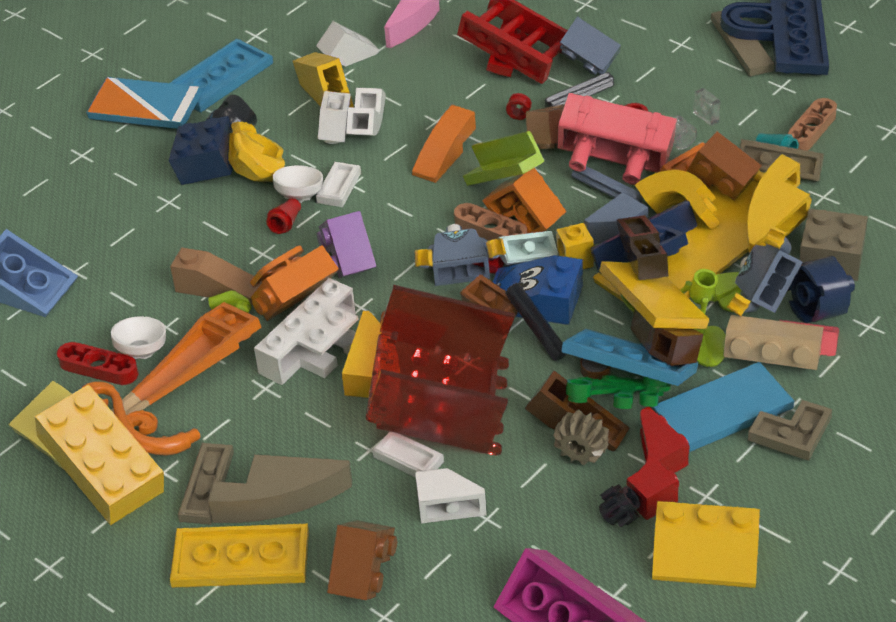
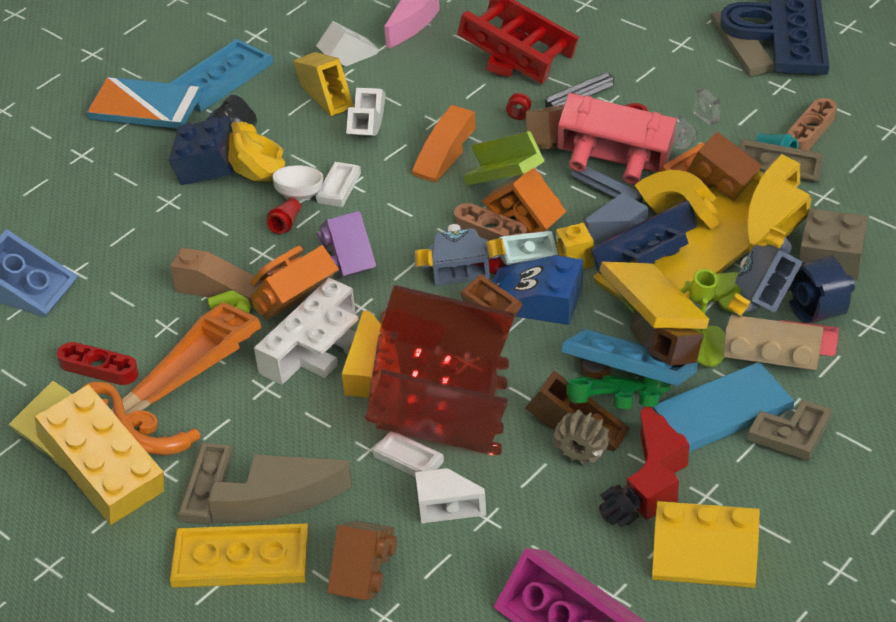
(138, 336): white piece -> none
(333, 117): white slope -> none
(535, 321): black axle -> none
(589, 47): sand blue brick -> none
(643, 247): dark brown slope -> none

